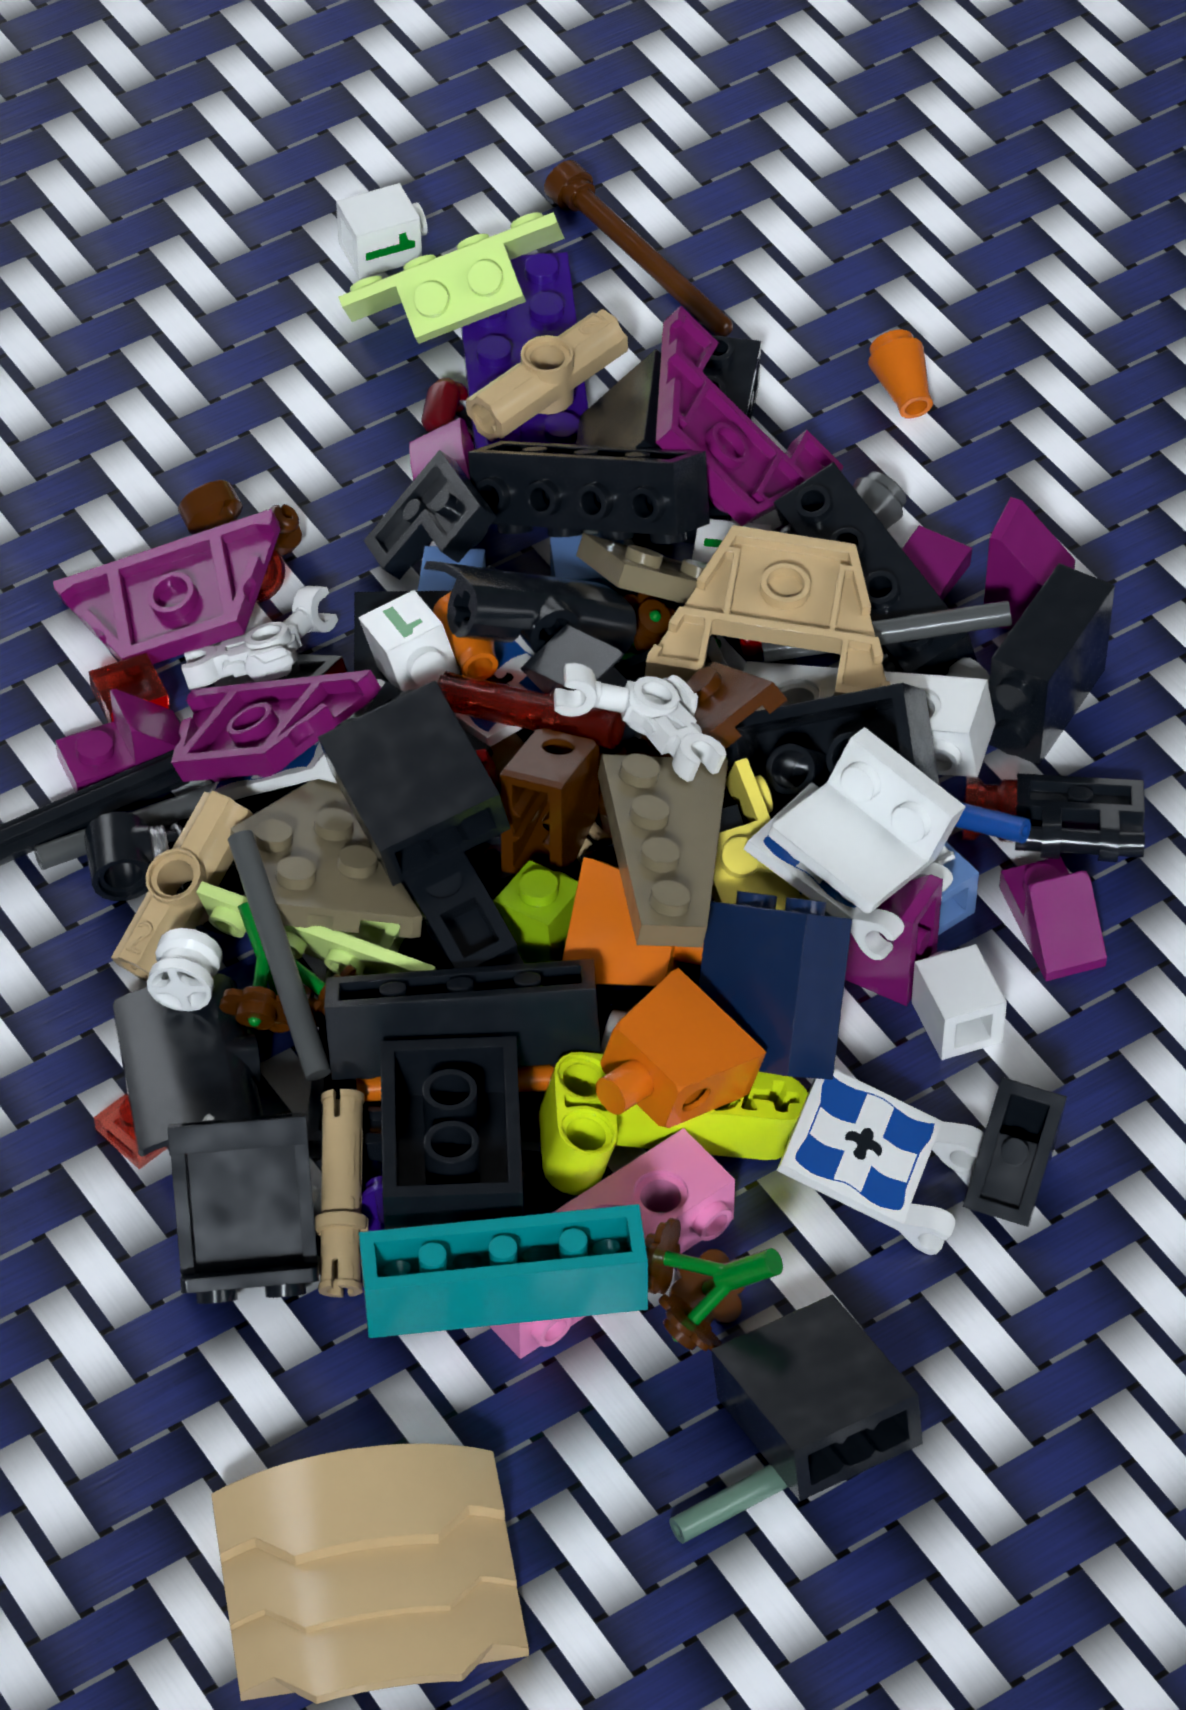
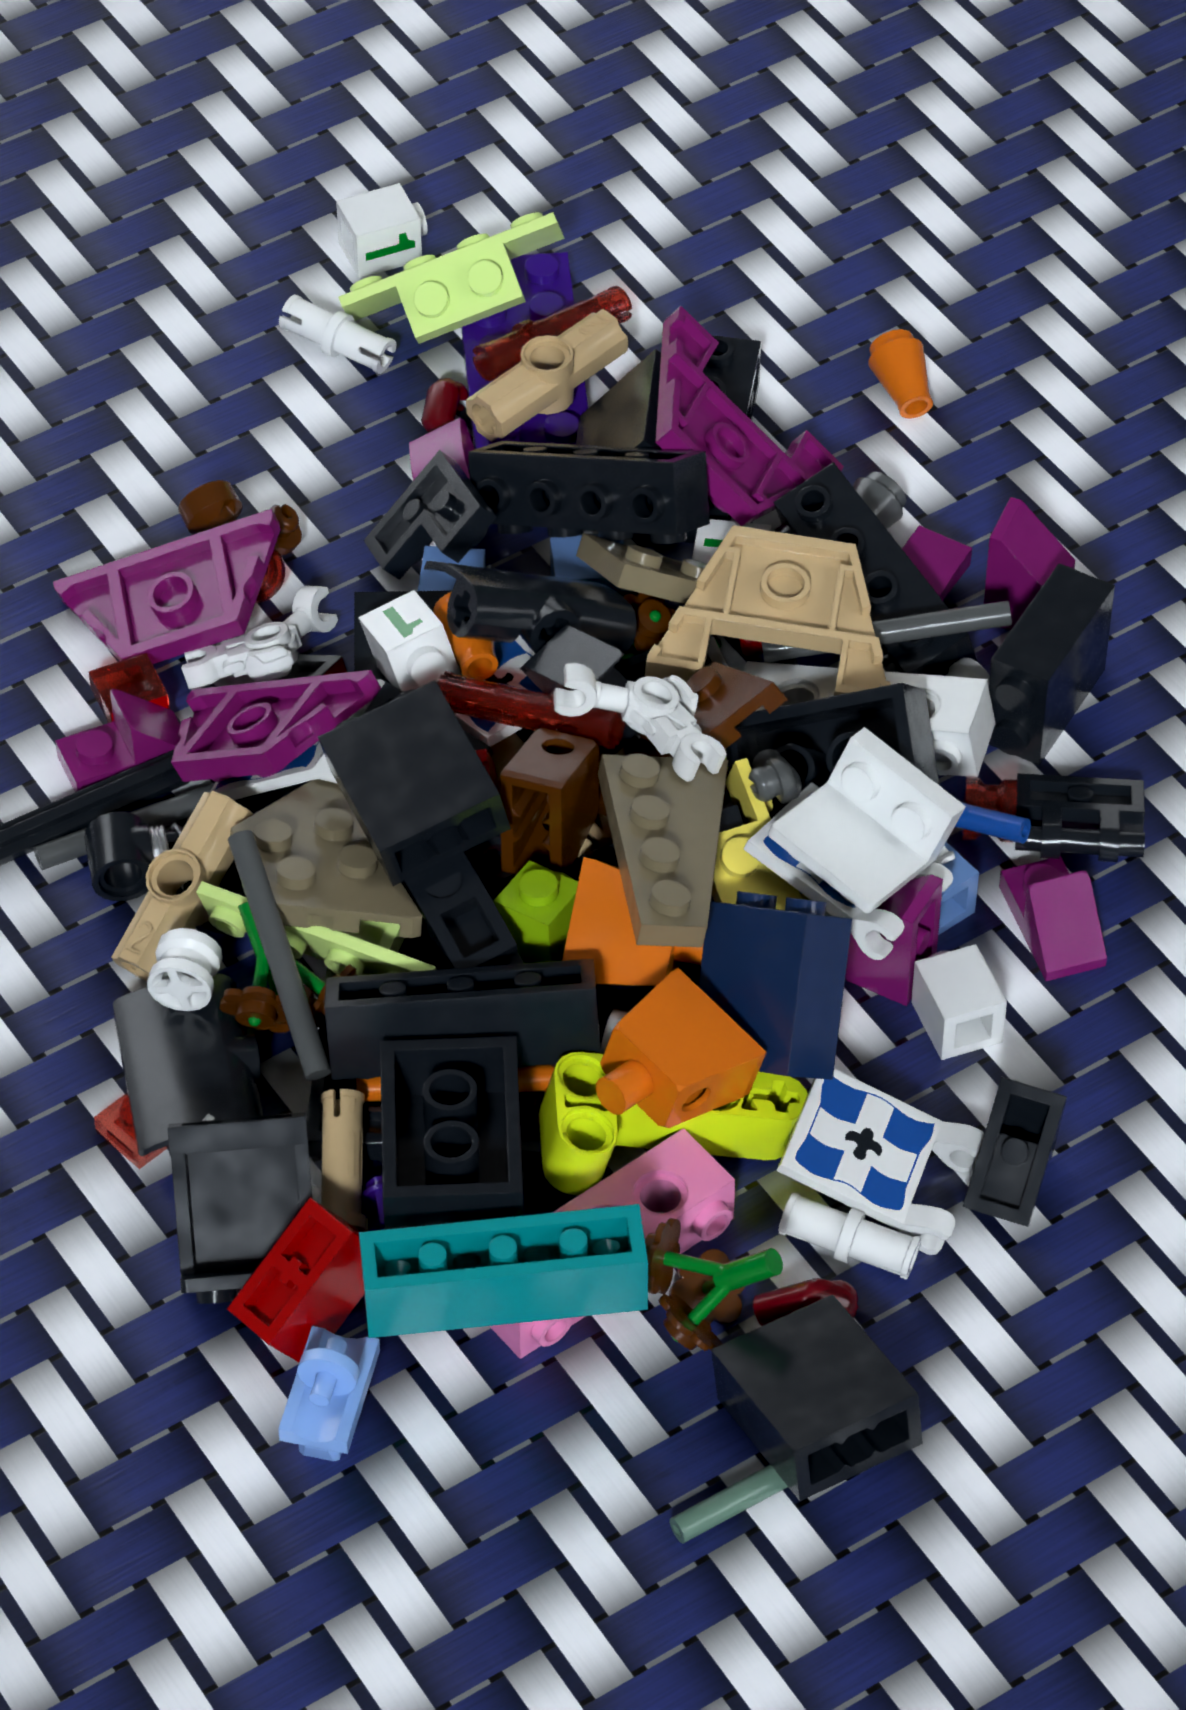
(303, 1281): none -> red hinge
(328, 1393): none -> light blue hips
(337, 334): none -> white pin
(367, 1571): tan slope -> none
(505, 351): none -> clear red pin
(573, 189): reddish brown piece -> none
(774, 777): none -> dark grey arm
(785, 1300): none -> dark red arm
(849, 1235): none -> white pin

